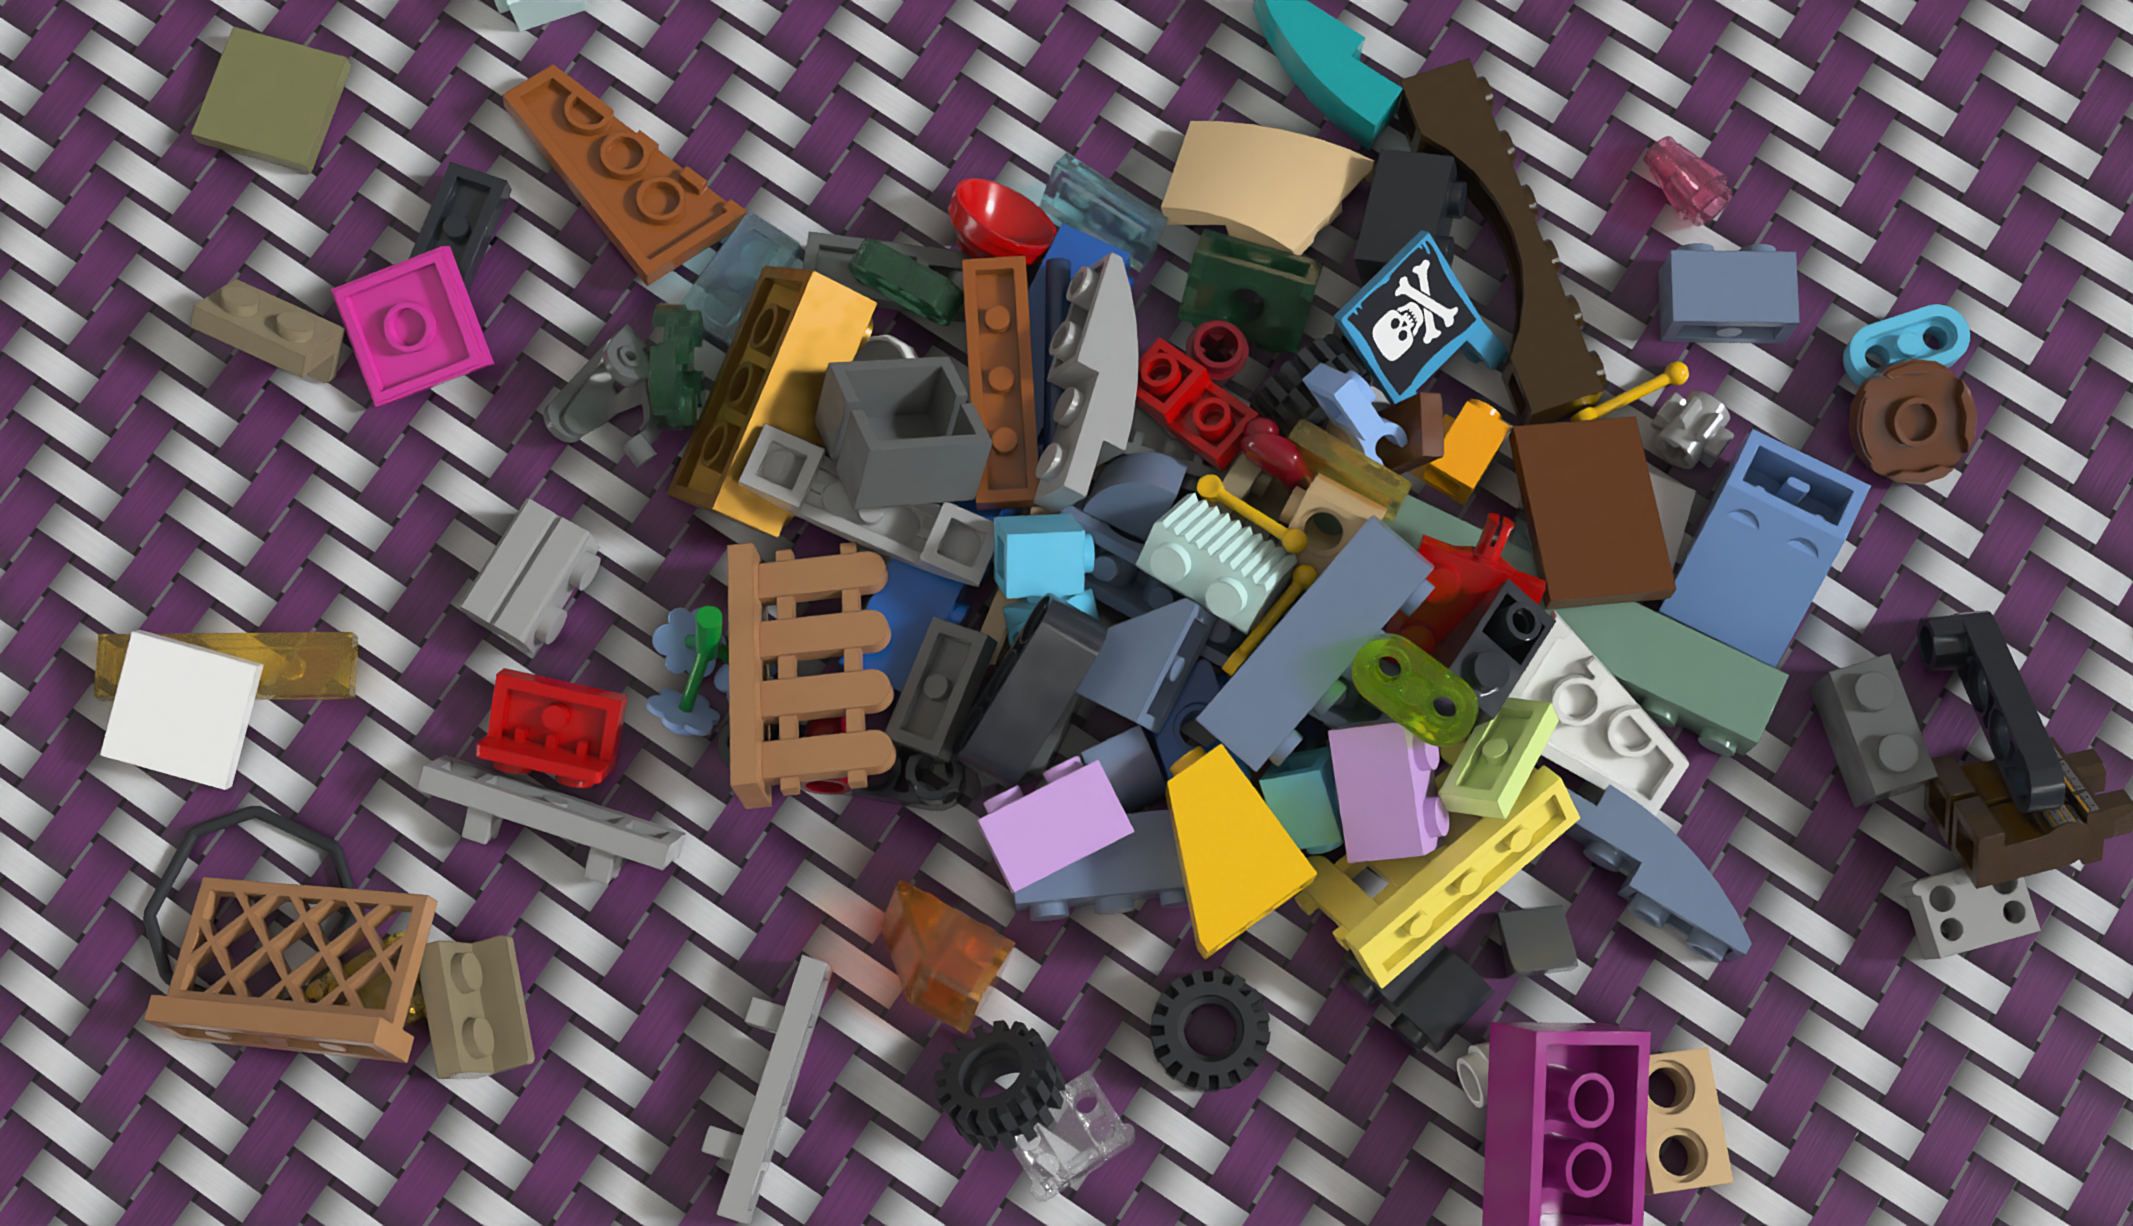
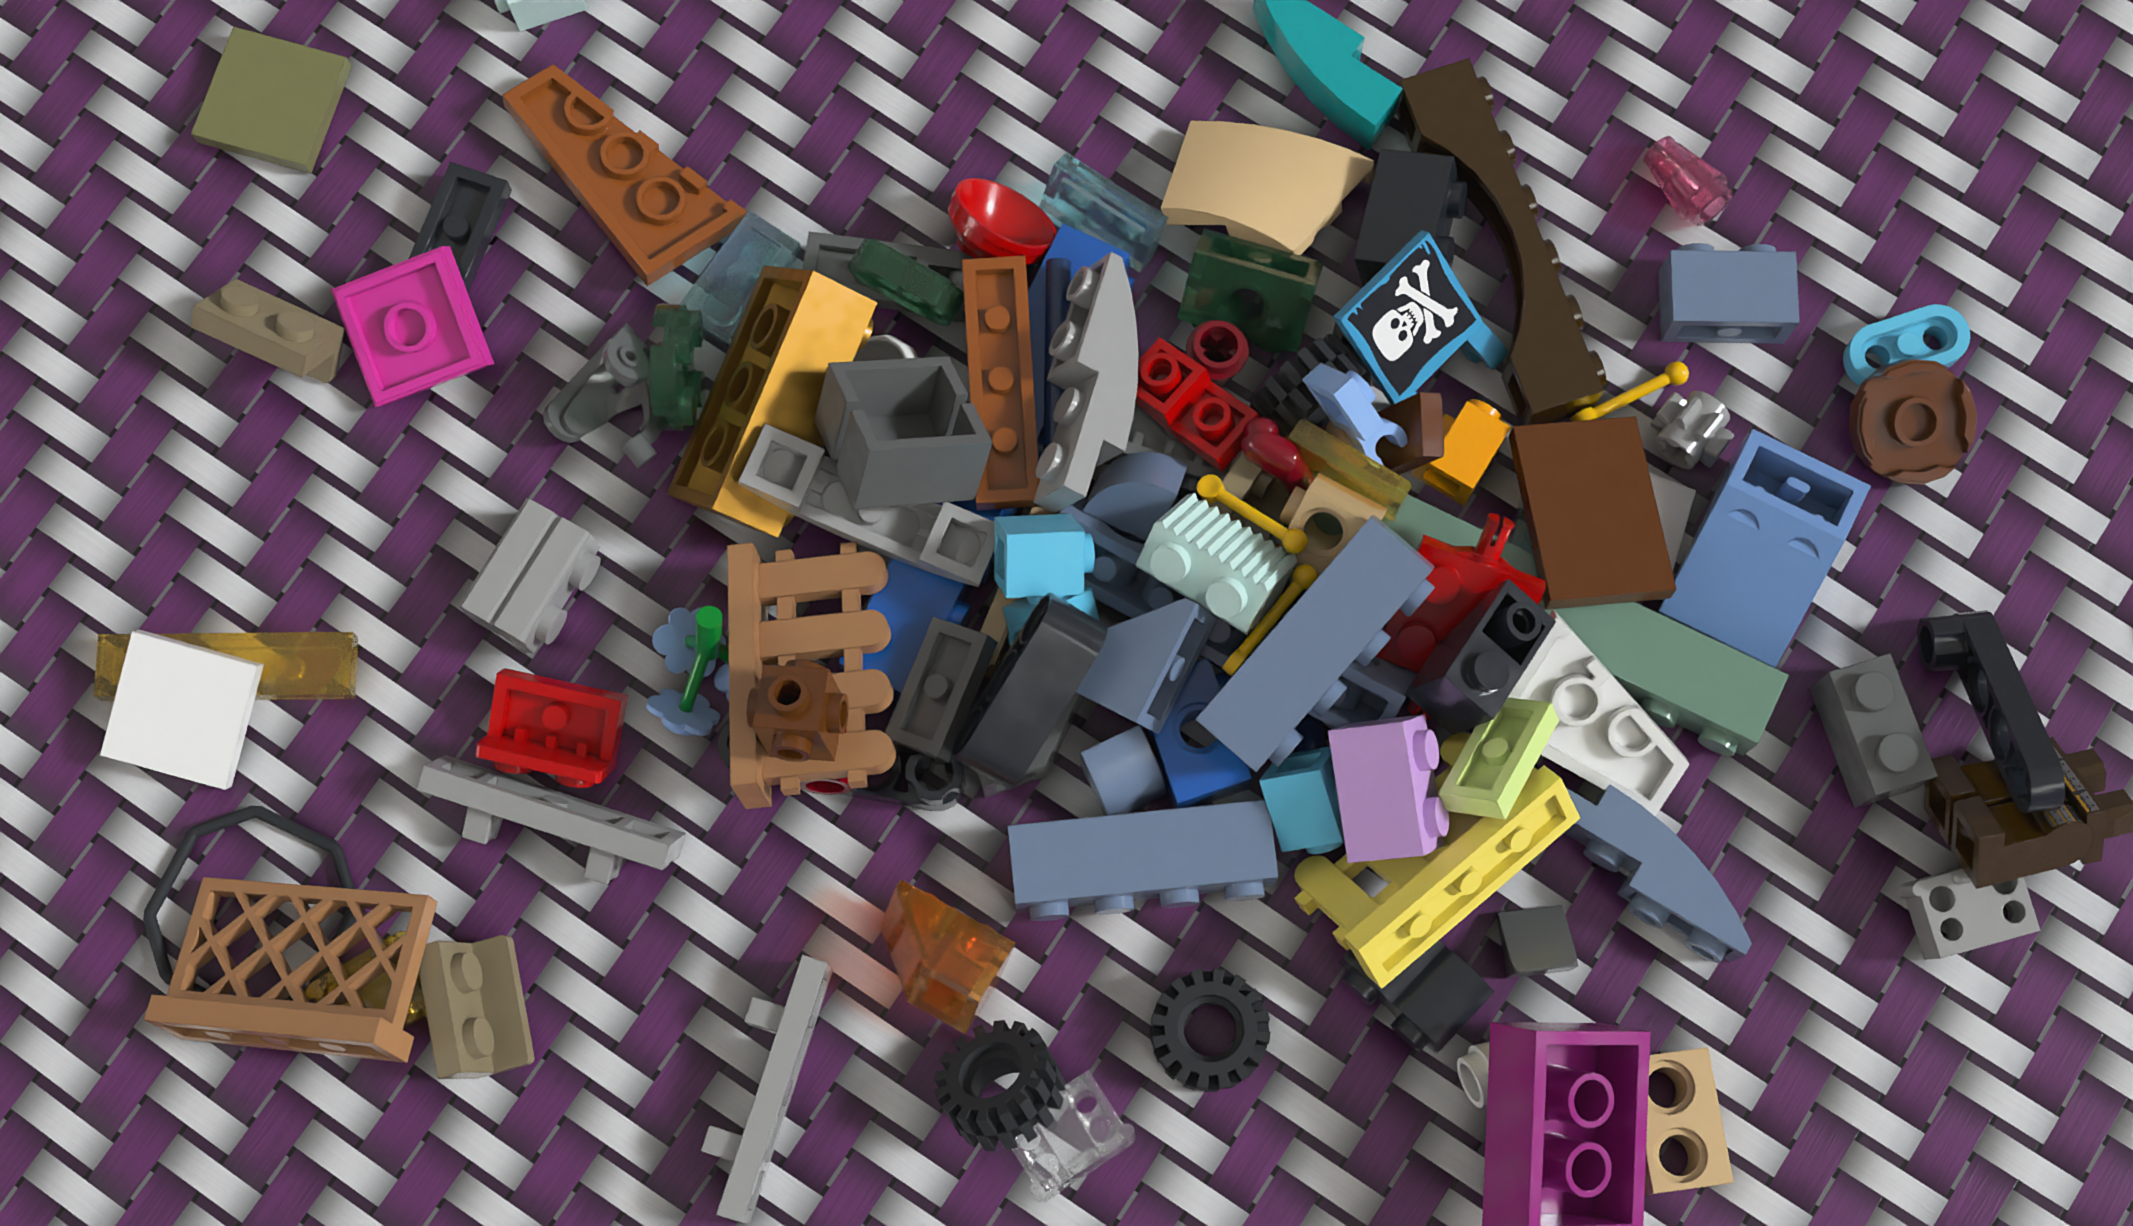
(798, 711): none -> reddish brown brick
(1053, 824): lavender brick -> none
(1229, 848): yellow slope -> none
(1411, 694): clear neon green plate -> none

